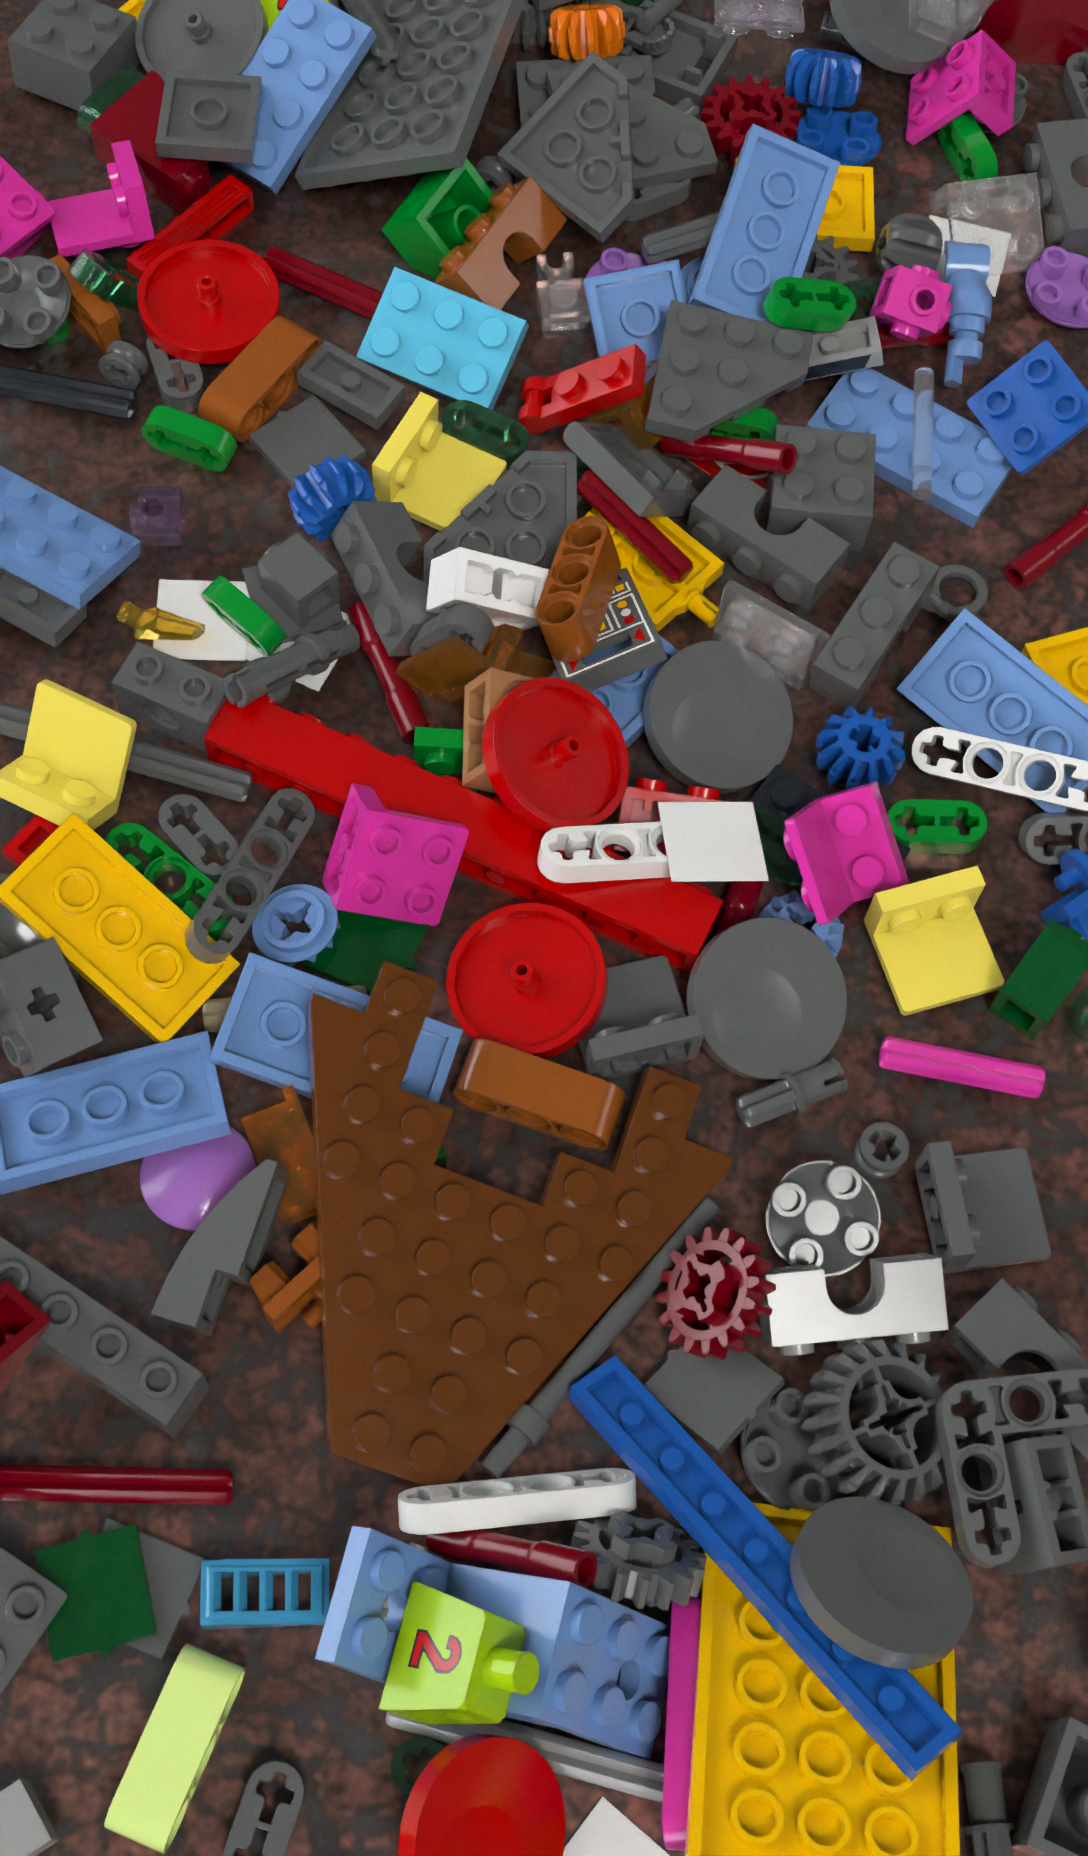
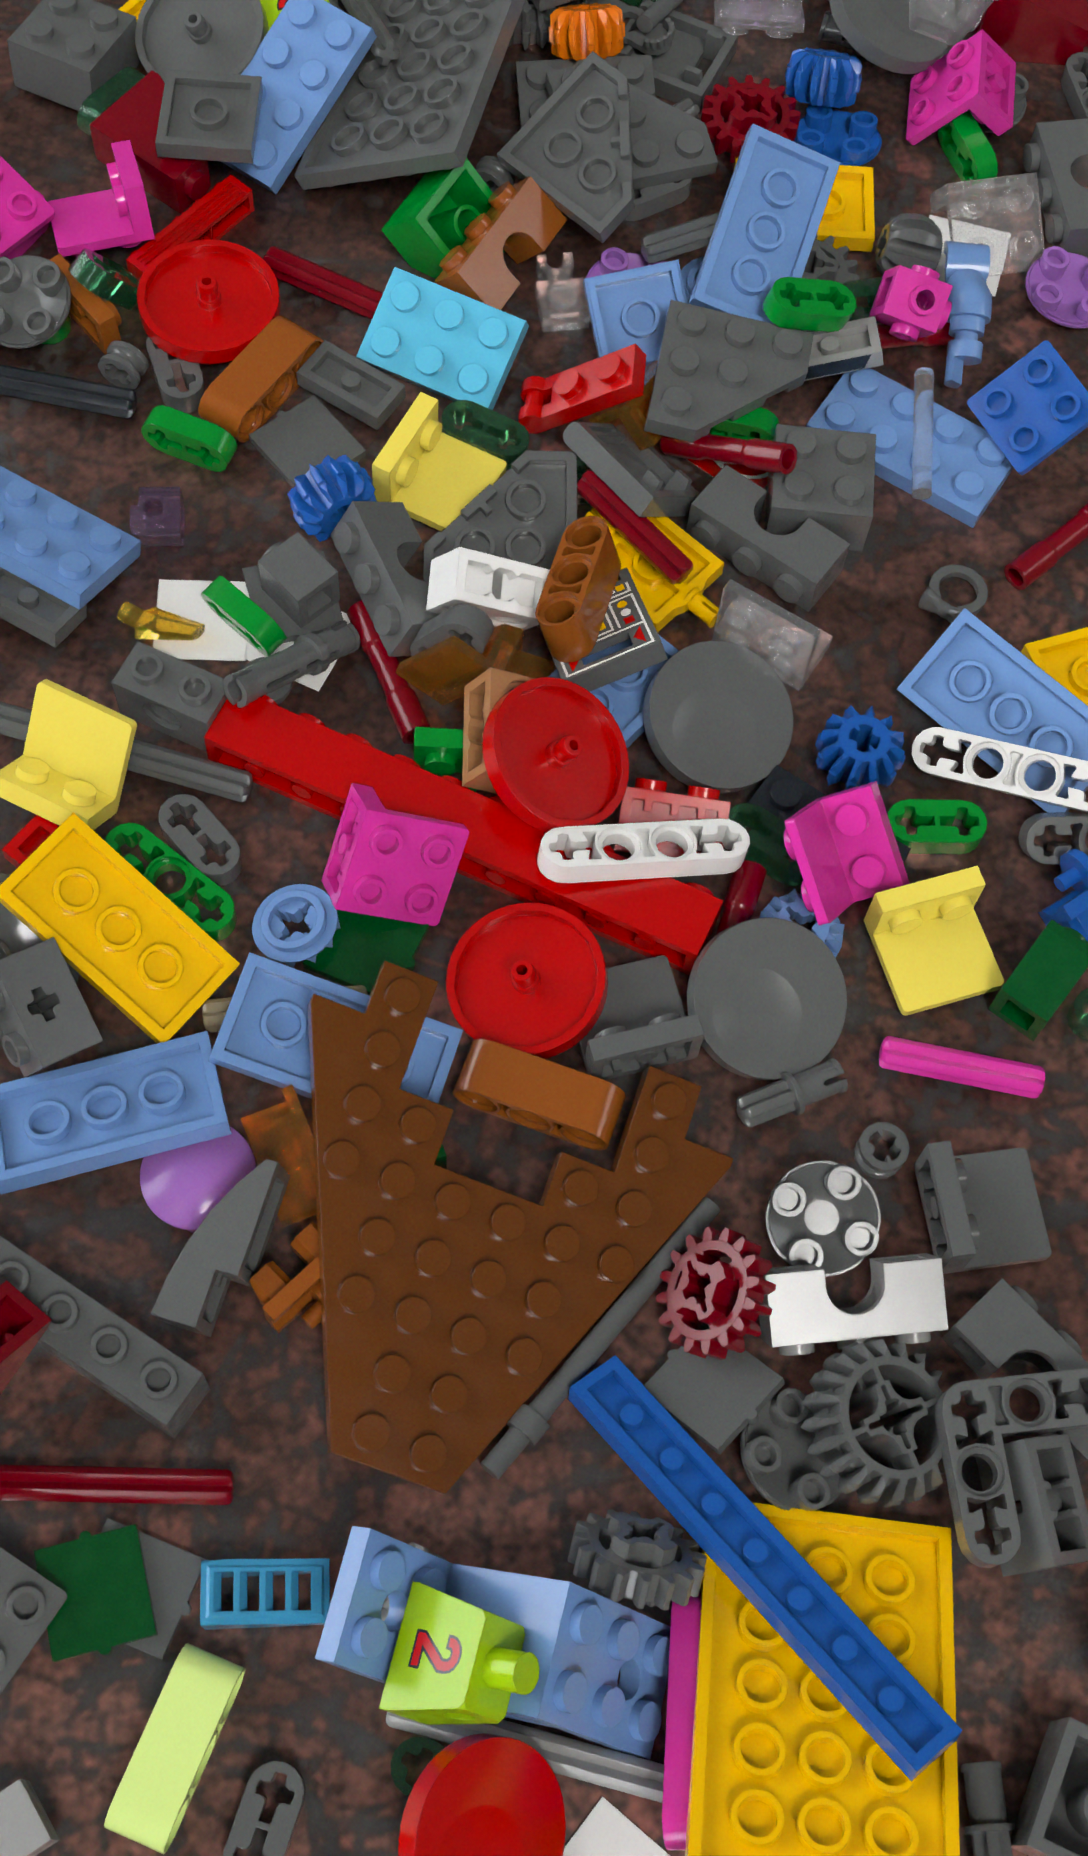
(252, 874): dark grey beam -> none
(516, 1501): white beam -> none
(518, 1554): dark red piece -> none
(712, 841): white sticker -> none
(871, 625): dark grey arch -> none
(881, 1583): dark grey piece -> none

